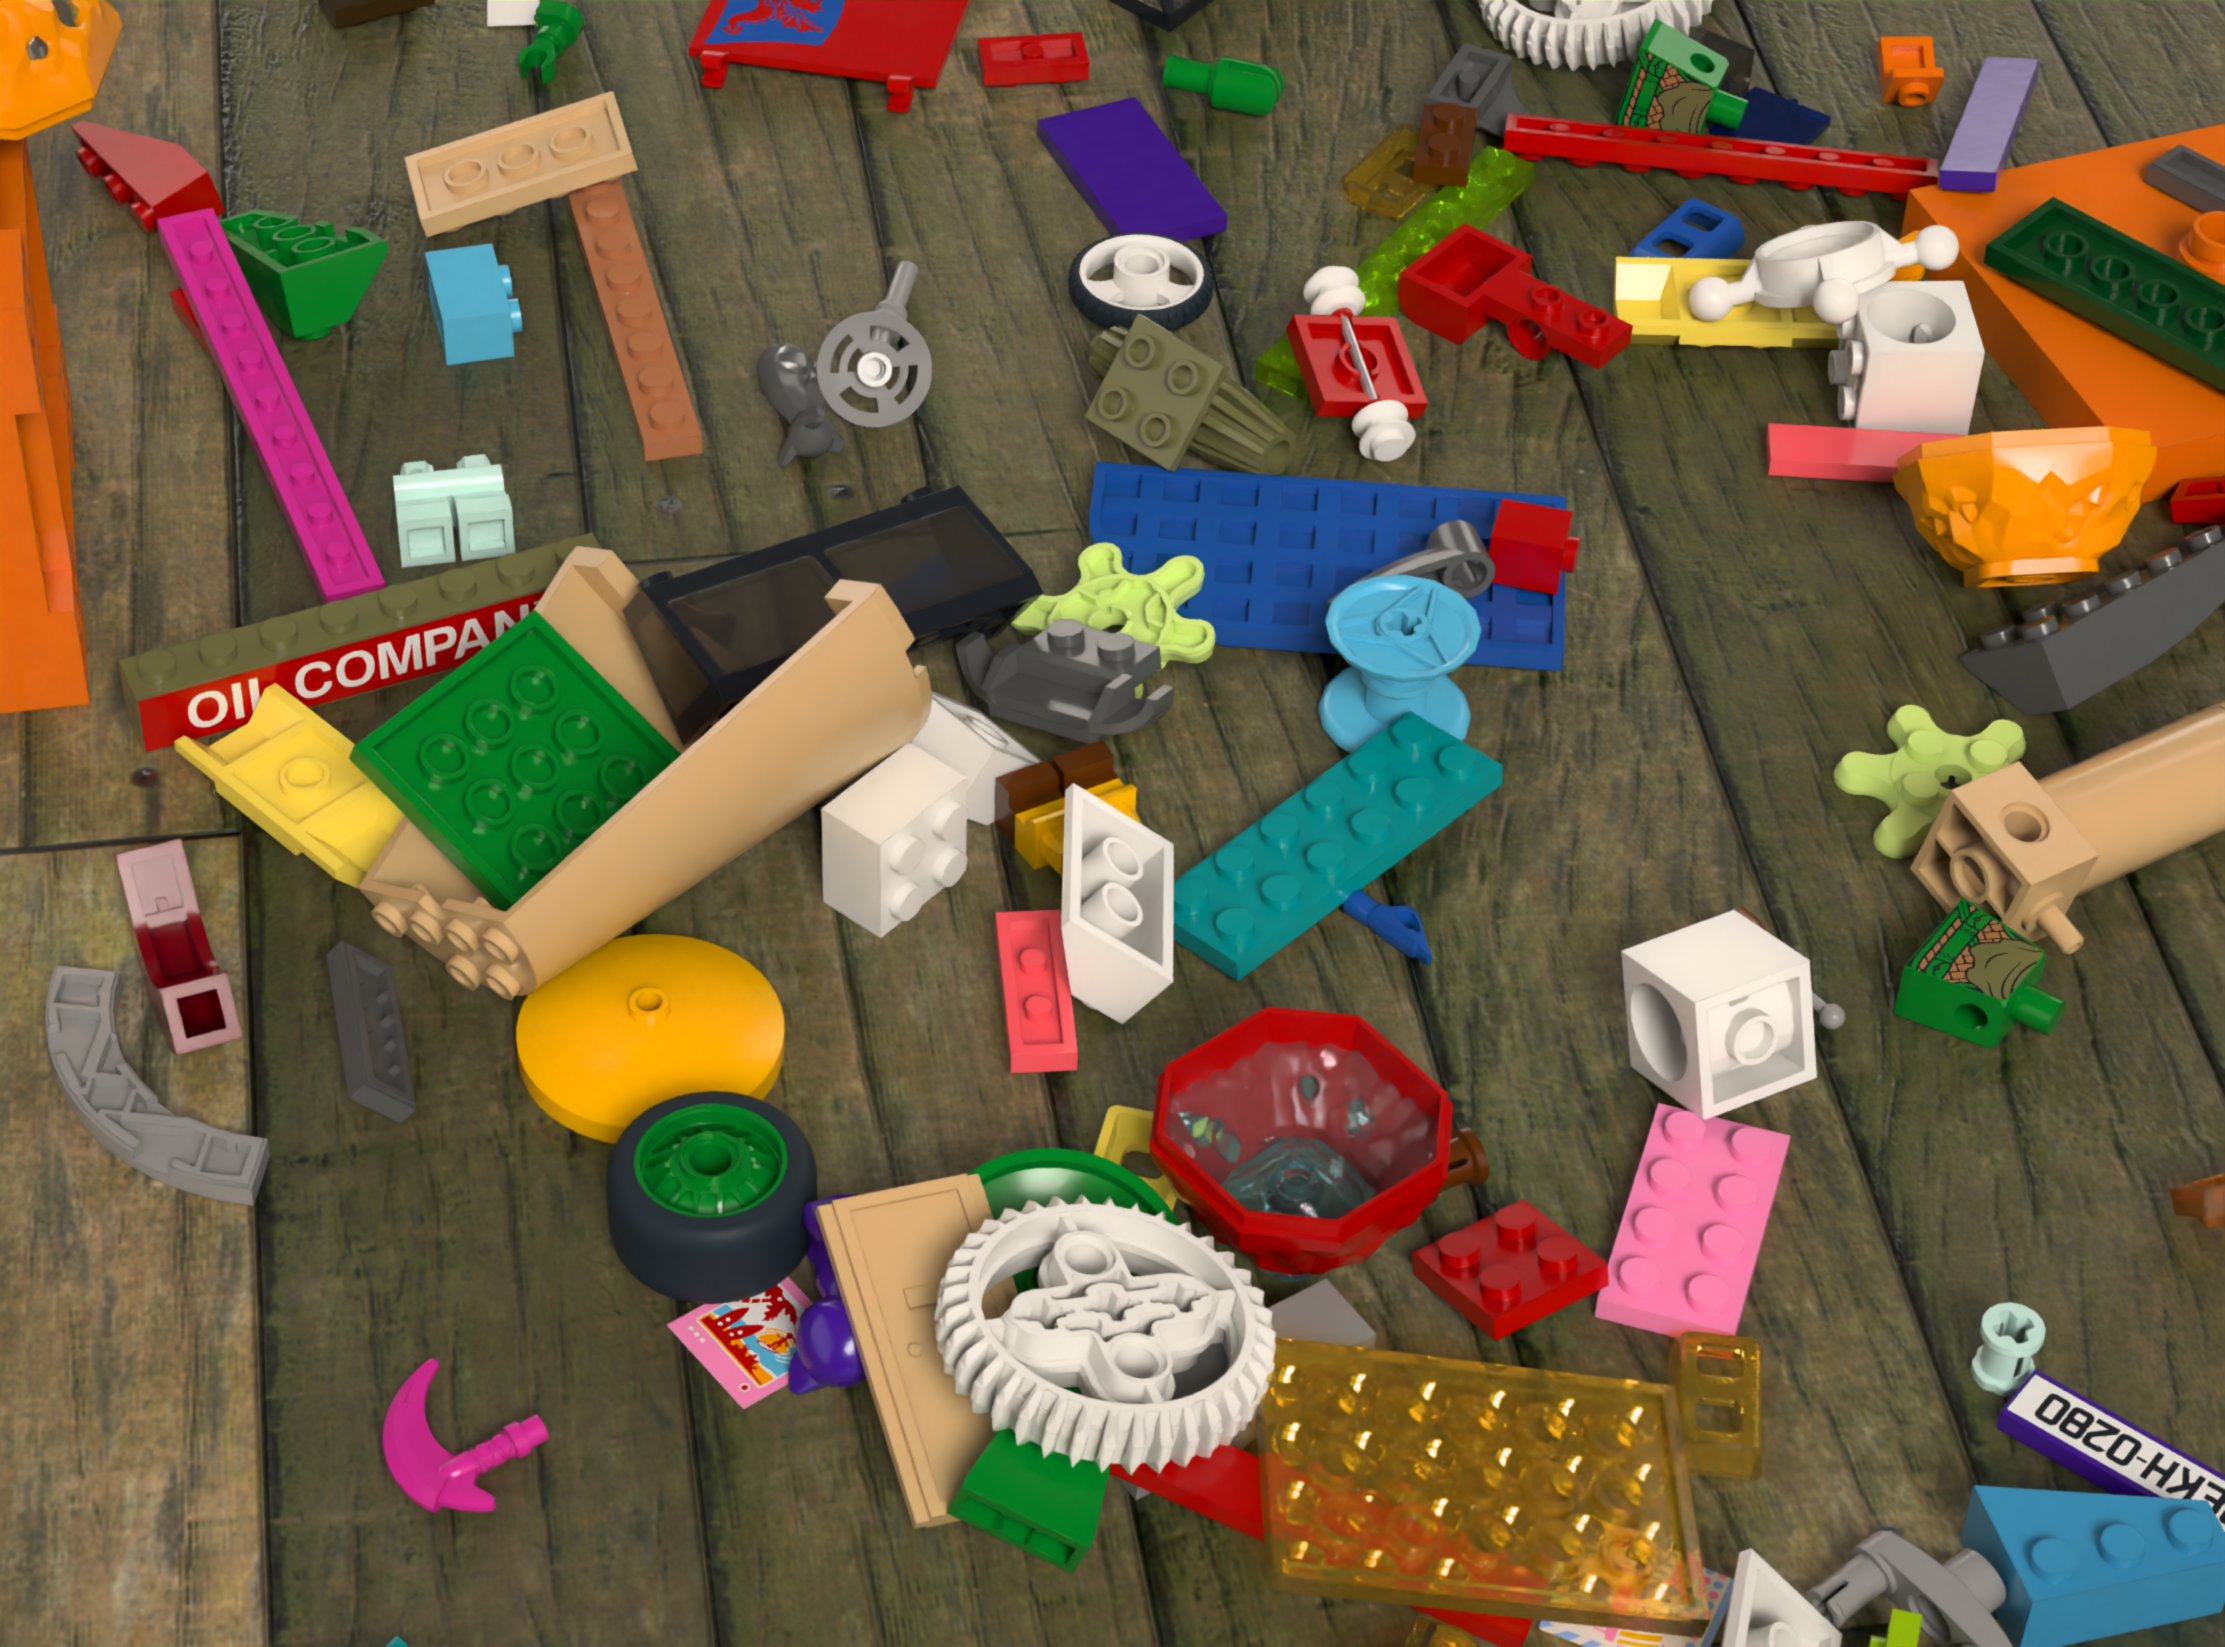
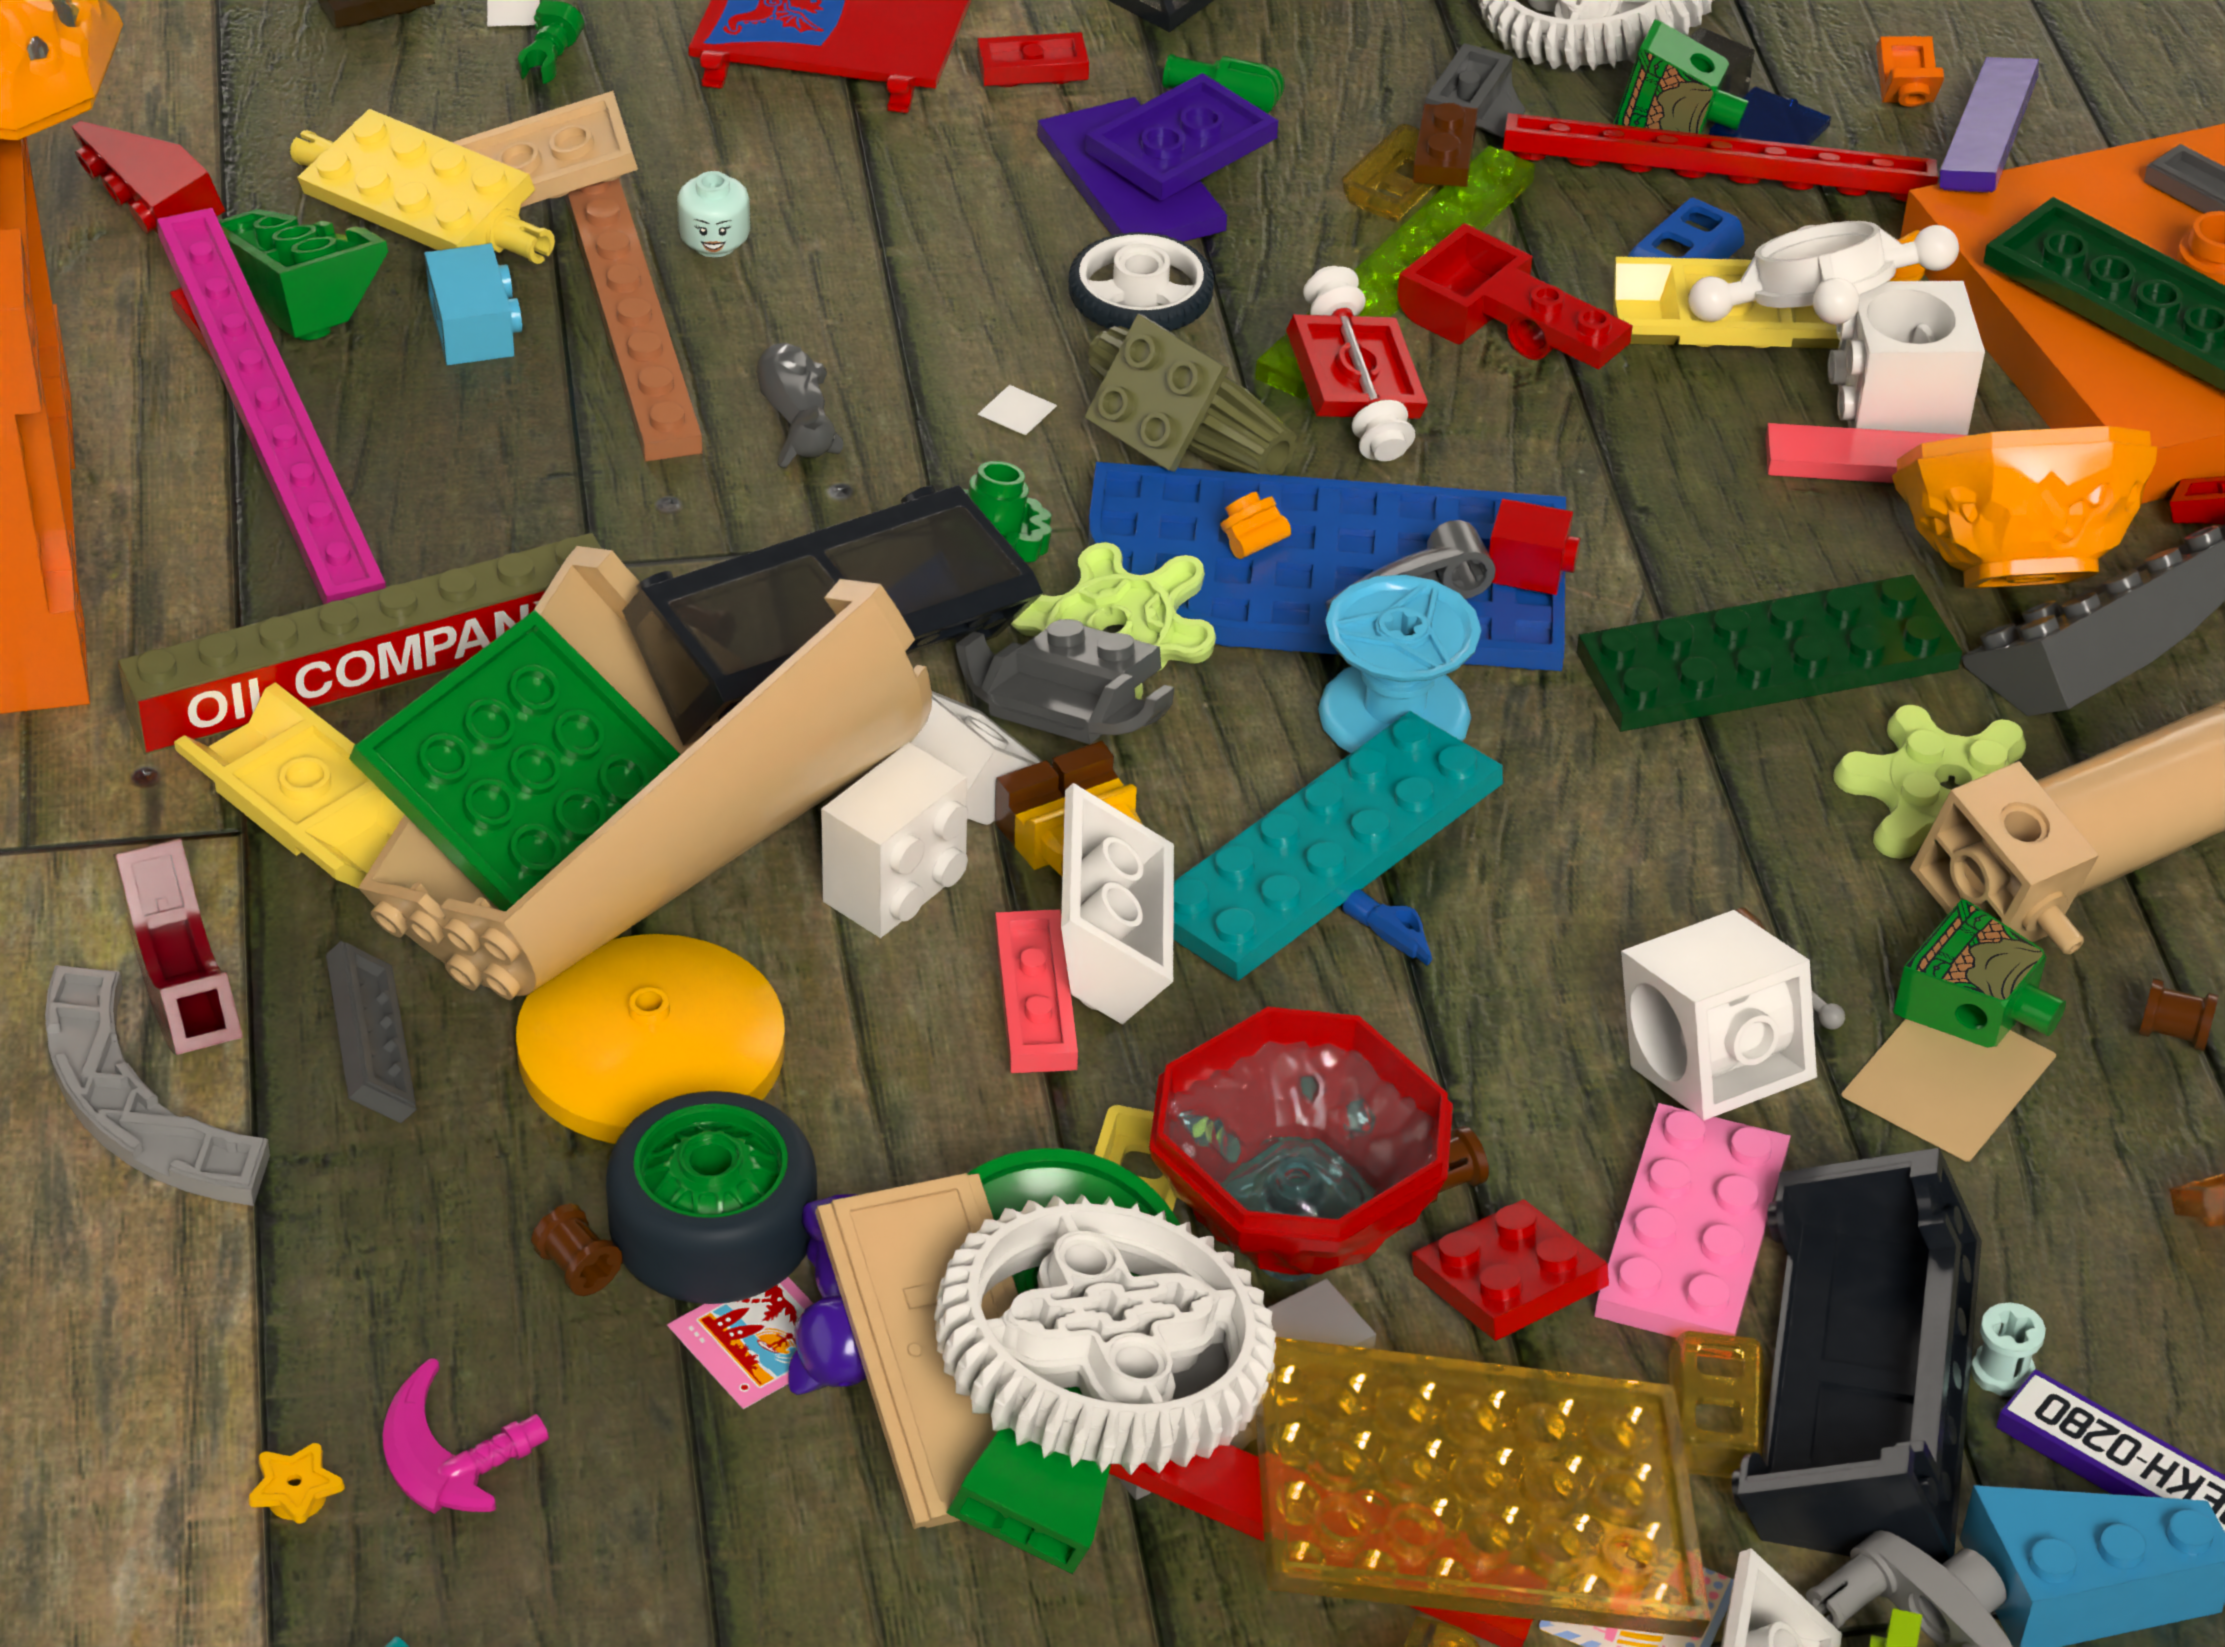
(296, 1501): none -> yellow plate
(421, 187): none -> light yellow plate
(461, 498): light aqua hips -> none
(576, 1249): none -> reddish brown bush
(713, 214): none -> light aqua head
(874, 335): light grey dish -> none
(1004, 500): none -> green plant
(1017, 410): none -> white sticker
(1181, 136): none -> dark purple plate
(1254, 525): none -> light orange plate
(1767, 652): none -> dark green plate
(1867, 1358): none -> black windscreen
(1947, 1085): none -> tan sticker
(2178, 1014): none -> reddish brown bush

